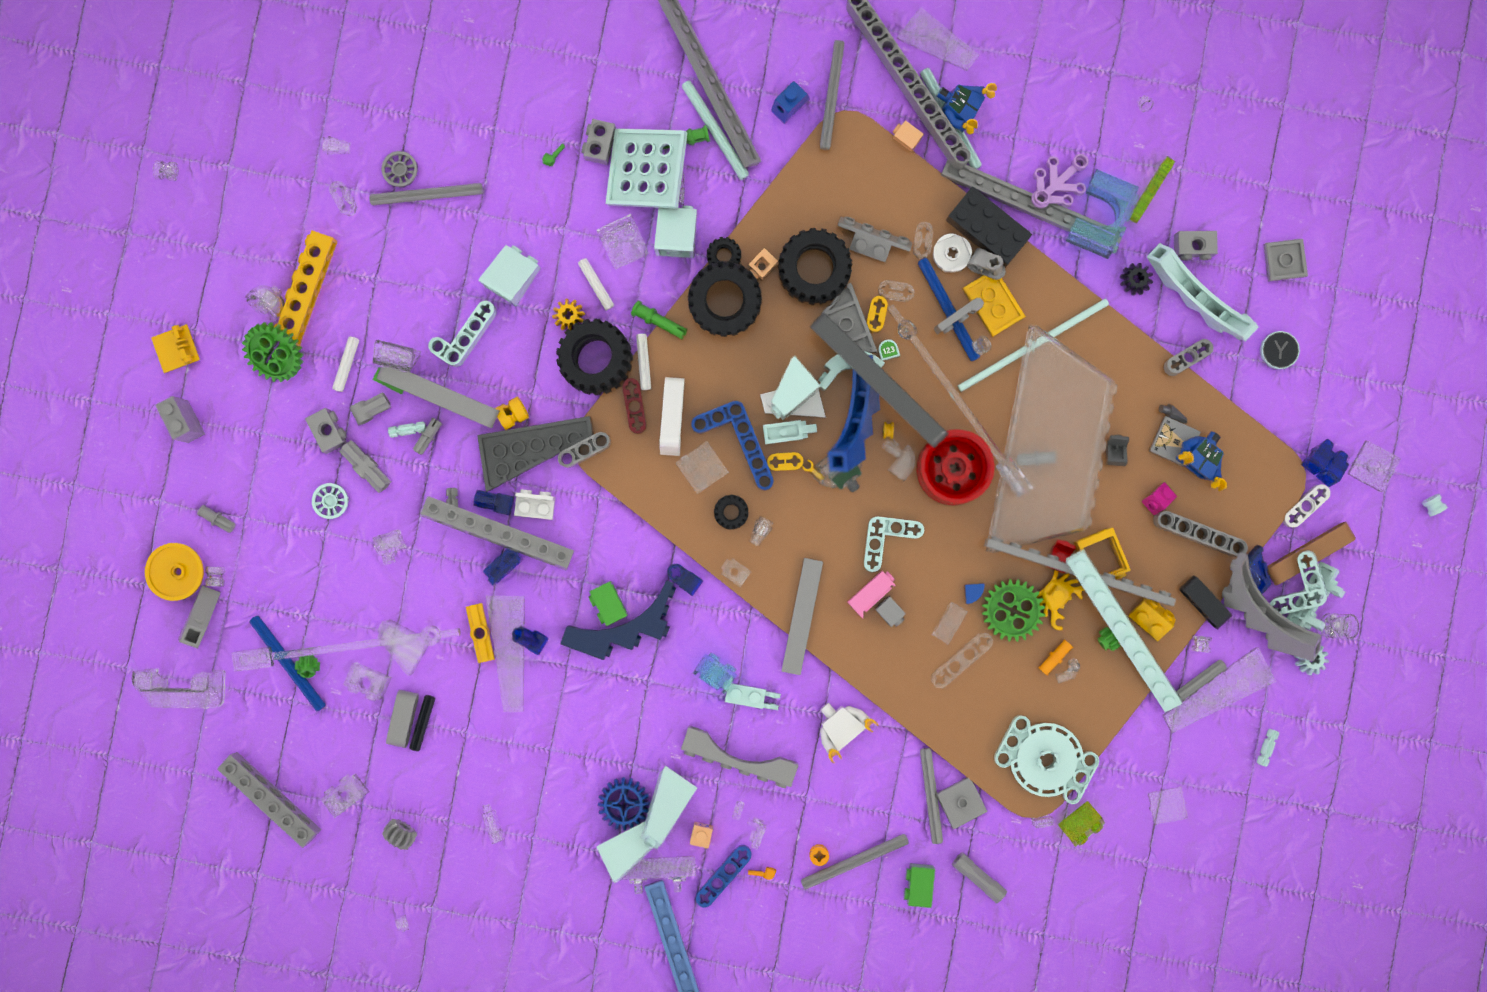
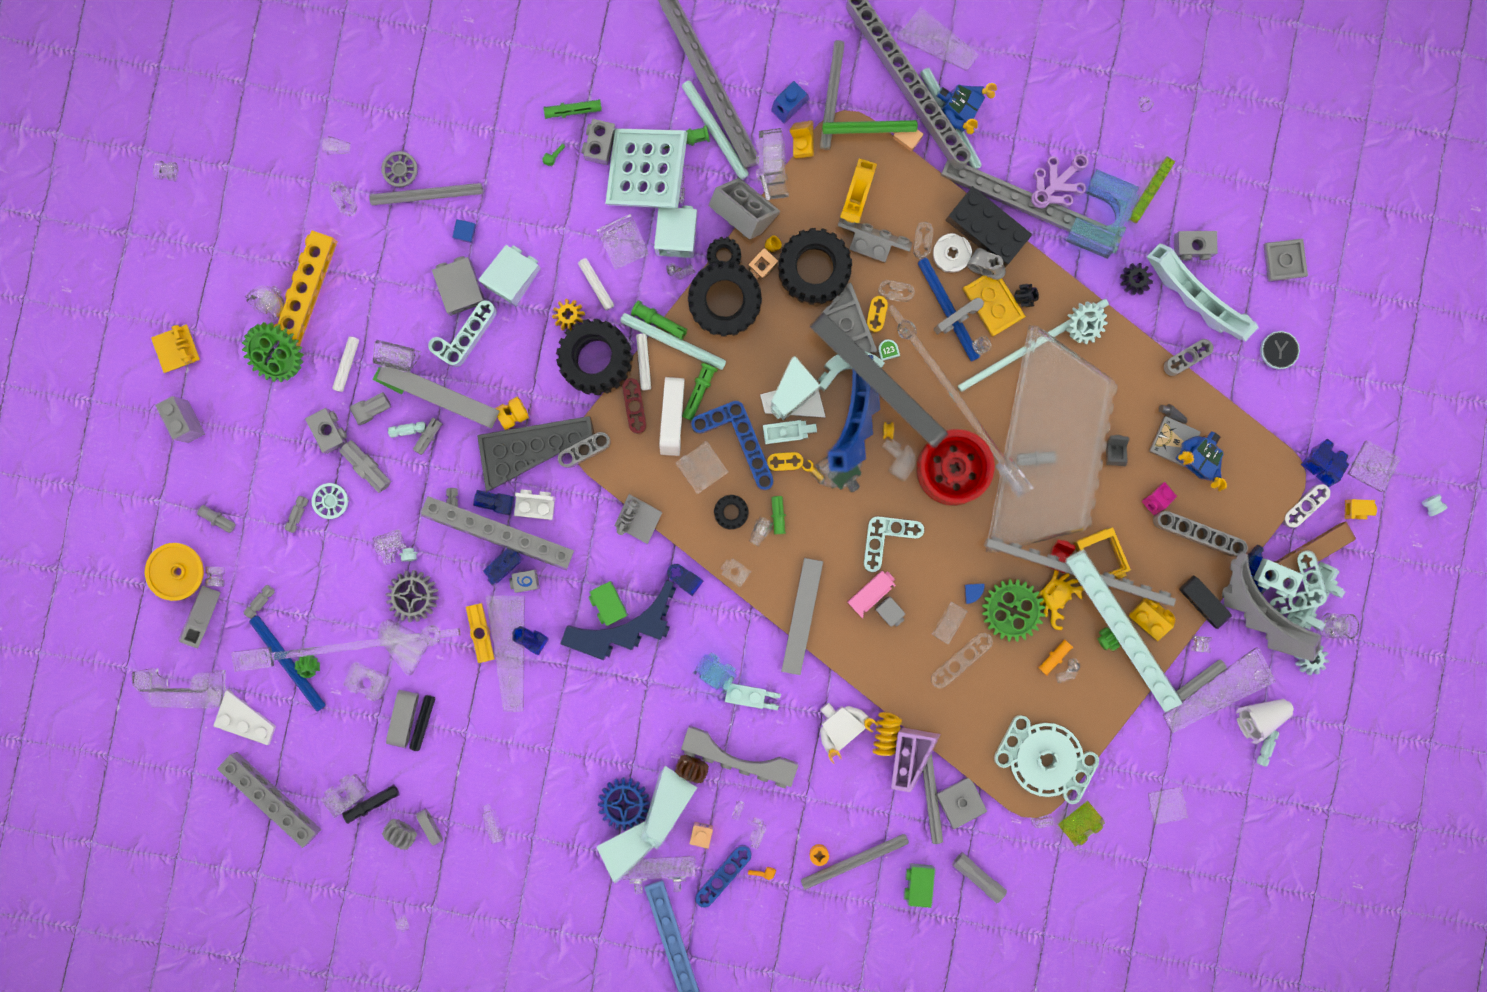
(242, 720): none -> white wing
(259, 601): none -> light grey axle
(296, 514): none -> light grey axle
(366, 806): none -> black pin
(408, 555): none -> light aqua plate
(412, 588): none -> light grey gear
(429, 827): none -> light grey beam
(458, 285): none -> light grey brick
(464, 230): none -> blue tile
(524, 581): none -> light grey brick
(572, 109): none -> bright green pin
(637, 519): none -> light grey hinge
(673, 341): none -> light aqua axle
(678, 272): none -> clear arm
(691, 769): none -> reddish brown gear
(702, 382): none -> bright green pin
(743, 207): none -> light grey slope
(772, 163): none -> clear wedge
(773, 244): none -> yellow hinge
(778, 515): none -> bright green axle
(802, 139): none -> yellow slope
(858, 191): none -> yellow arch
(869, 127): none -> bright green axle
(889, 734): none -> yellow piece
(911, 757): none -> lavender wedge
(1026, 295): none -> black gear
(1086, 324): none -> light aqua gear
(1263, 718): none -> white cone
(1279, 573): none -> light aqua brick
(1360, 509): none -> yellow brick

